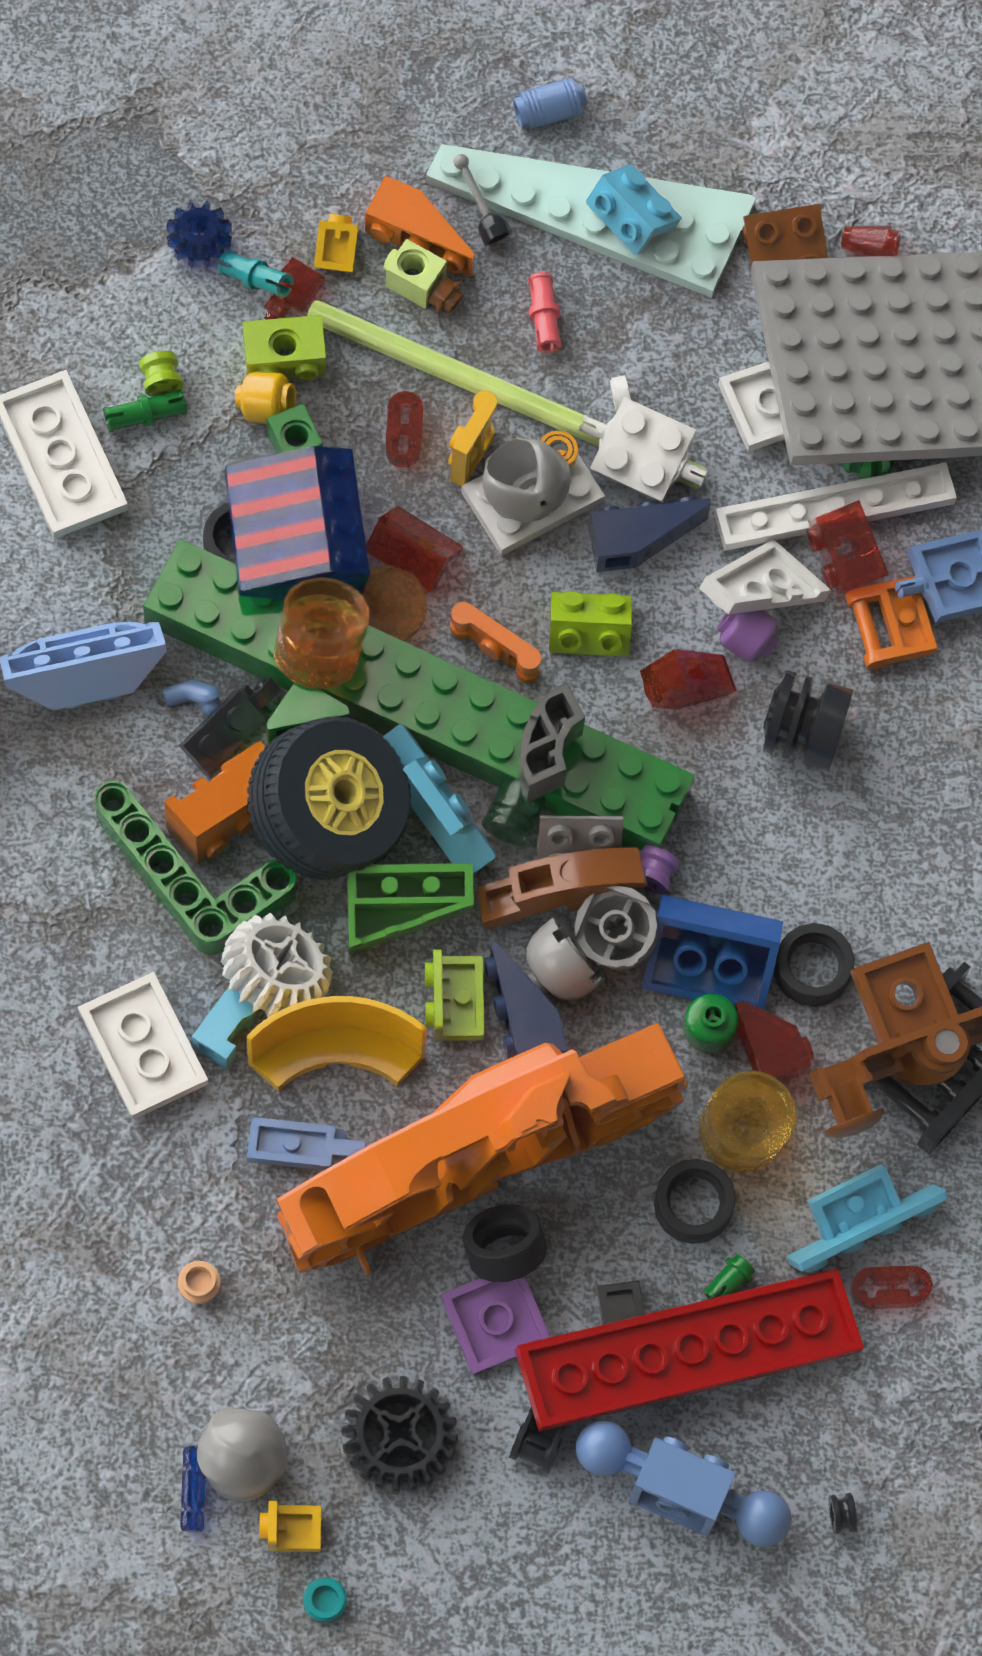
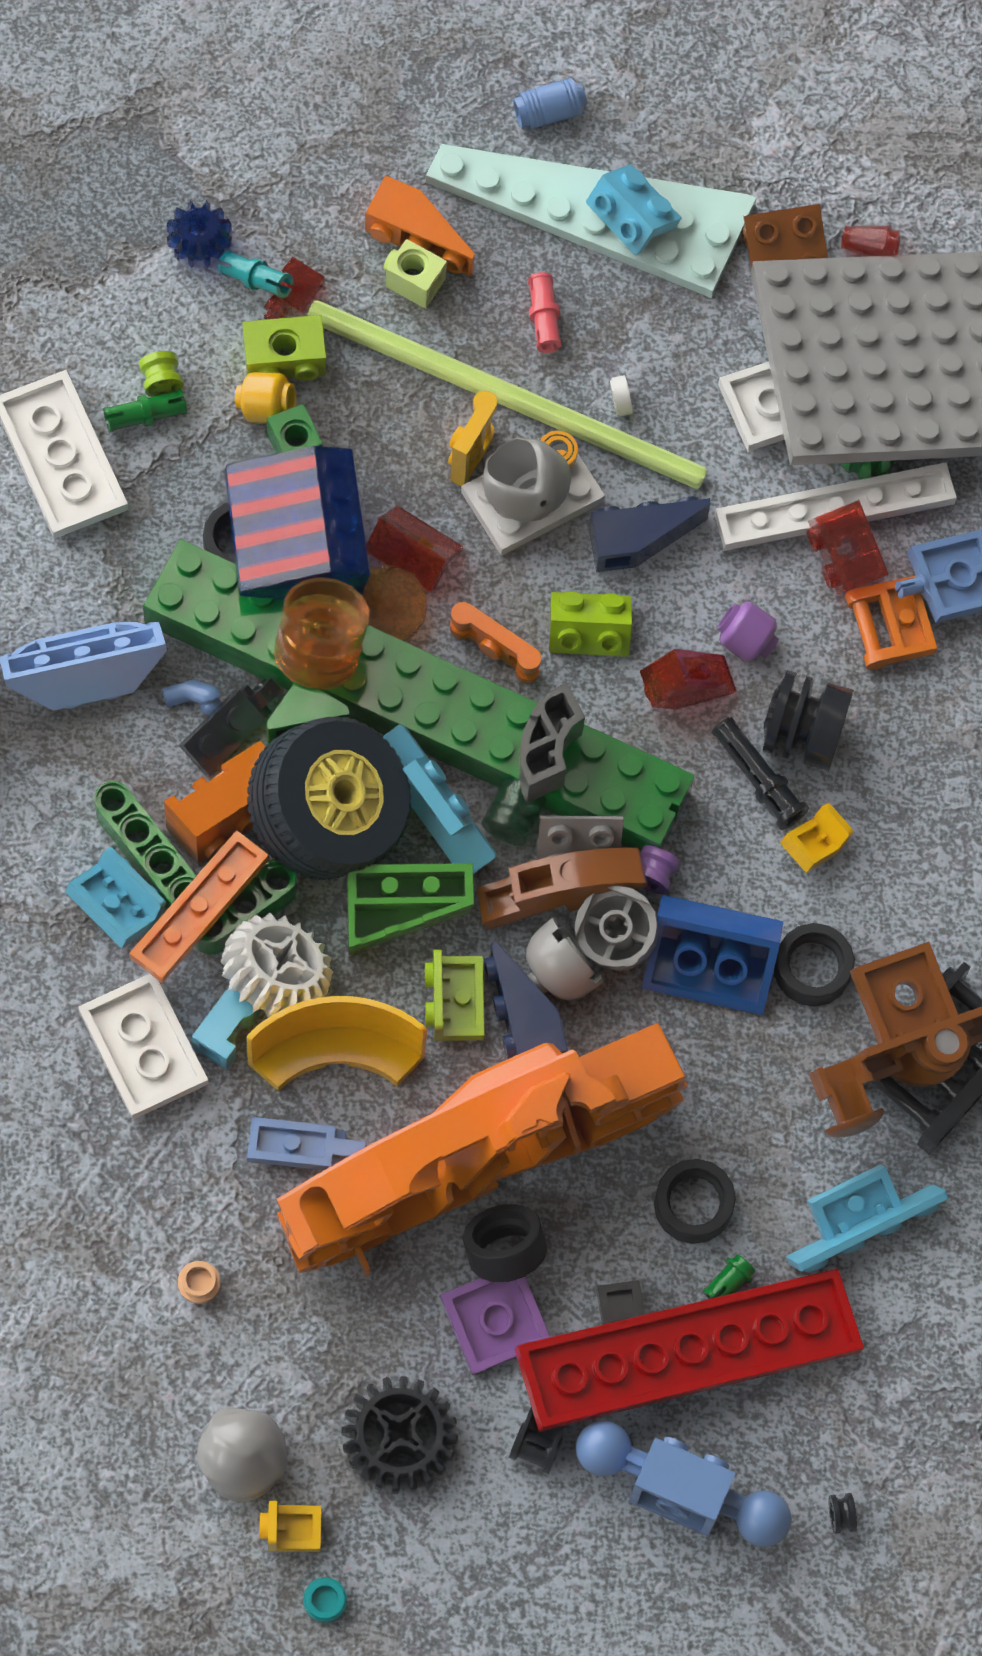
(117, 898): none -> medium azure bracket
(192, 1492): clear blue axle -> none
(199, 906): none -> orange plate
(336, 243): yellow bracket -> none
(395, 428): clear red beam -> none
(446, 295): dark orange plate -> none
(493, 225): hinge -> none
(643, 450): white plate -> none
(698, 1024): green head -> none
(763, 581): white wing -> none
(767, 1111): clear yellow wheel -> none
(769, 787): none -> black pin
(772, 1043): clear red slope -> none
(818, 838): none -> yellow bracket
(890, 1277): clear red beam -> none

